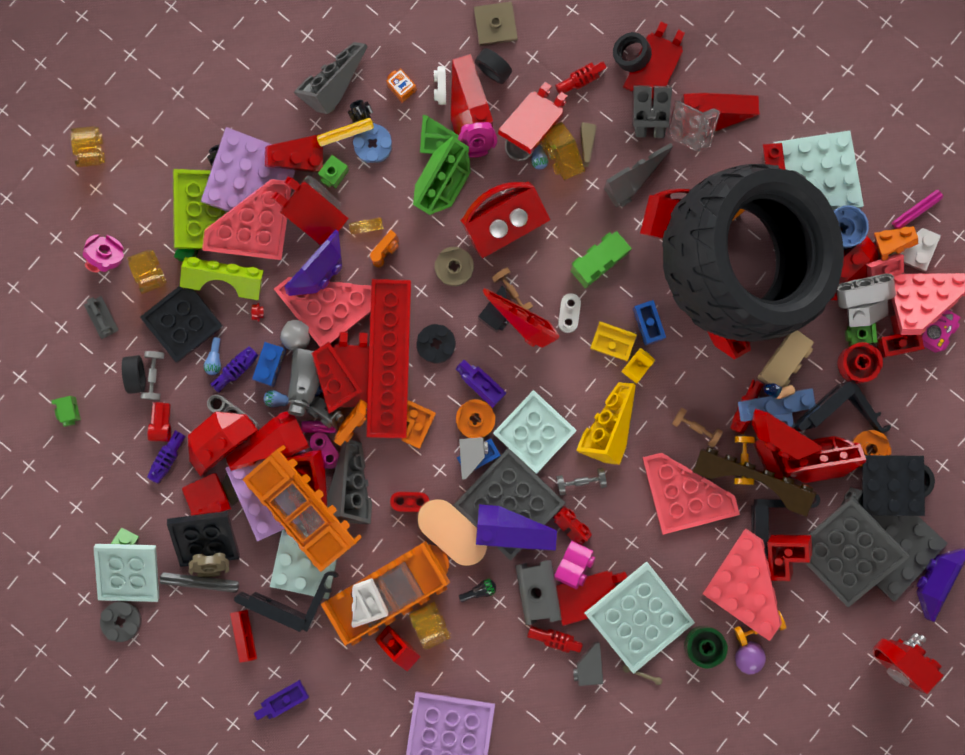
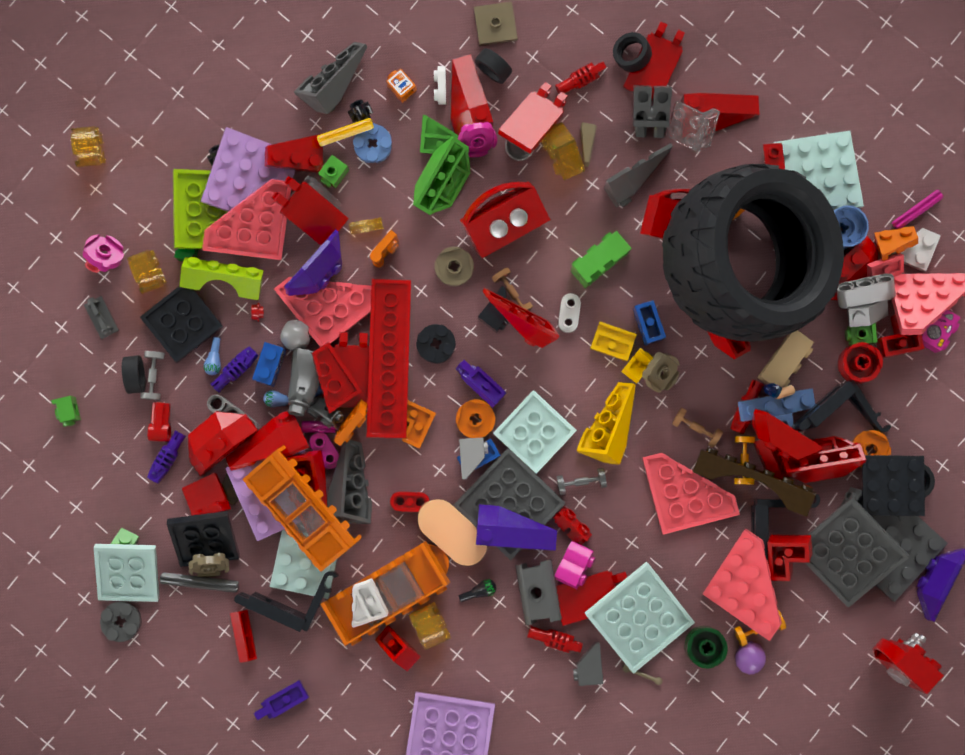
(539, 158): medium blue piece -> none
(659, 363): none -> dark tan plate

